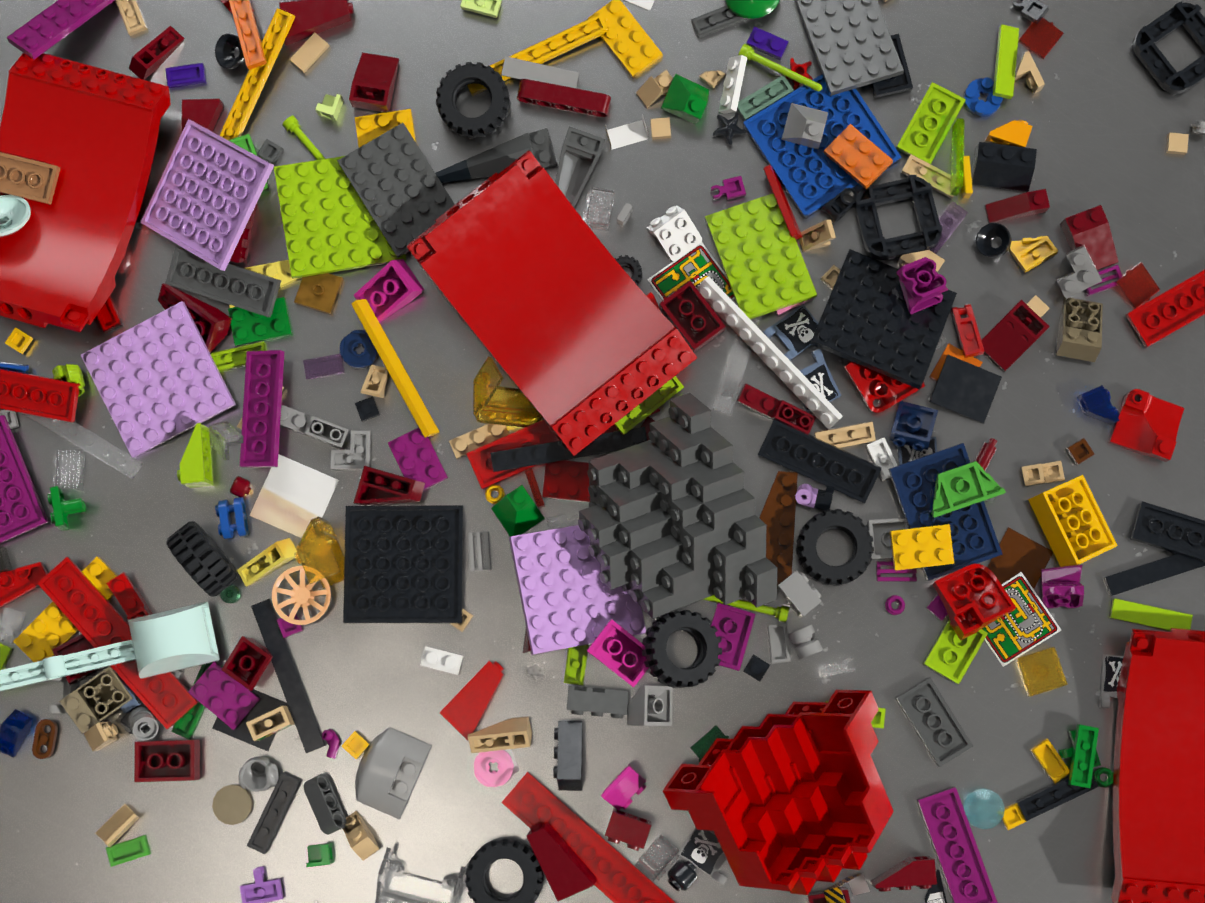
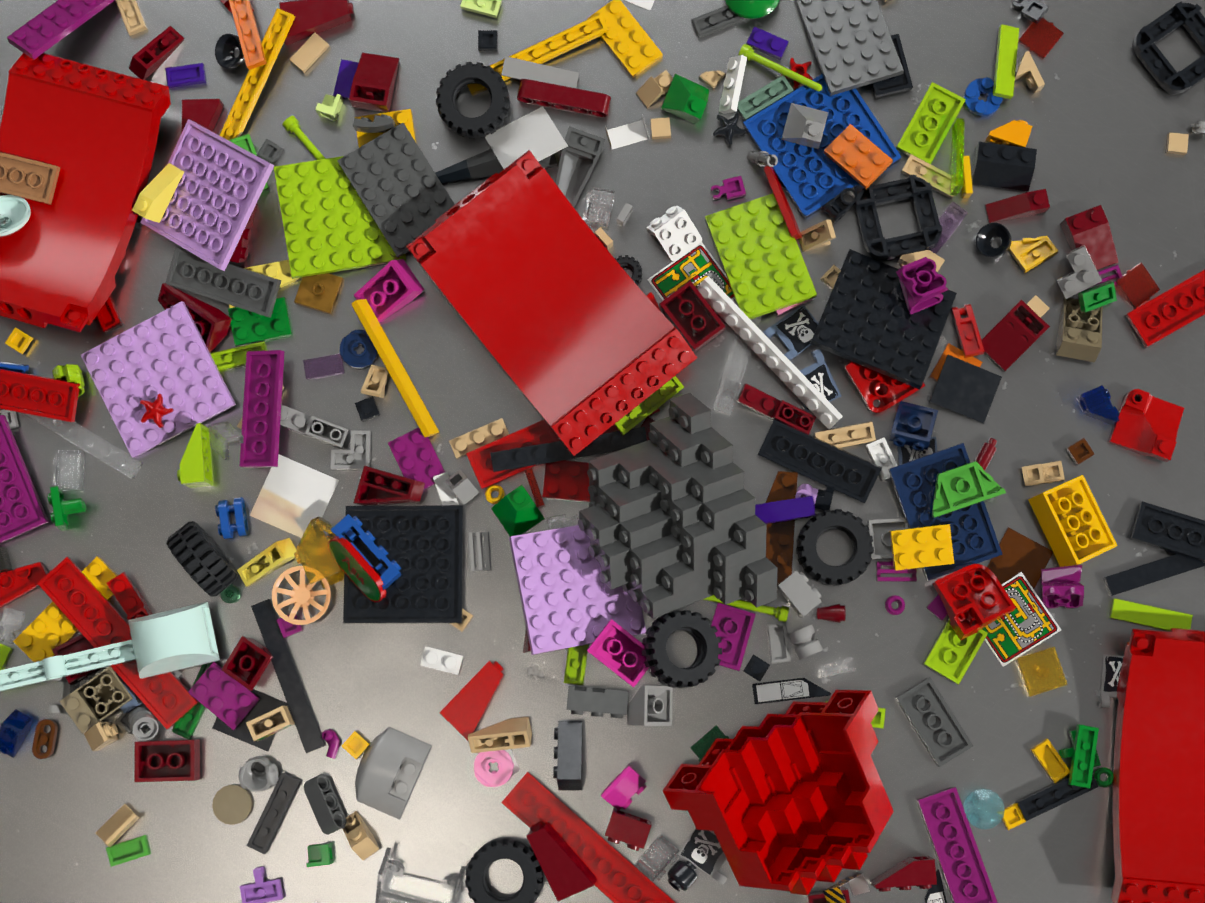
(155, 410): none -> red animal
(158, 193): none -> light yellow slope
(240, 487): dark red piece -> none
(344, 79): none -> dark purple tile
(346, 526): none -> blue brick
(357, 569): none -> tile
(380, 124): none -> dark grey slope
(446, 494): none -> white sticker
(462, 487): none -> light grey brick
(487, 40): none -> black tile
(500, 404): clear yellow windscreen -> none
(530, 132): none -> white sticker
(604, 238): none -> tan tile
(762, 158): none -> light grey pin
(786, 510): none -> dark purple tile
(786, 690): none -> sticker
(832, 613): none -> dark red cone
(1097, 296): none -> green plate

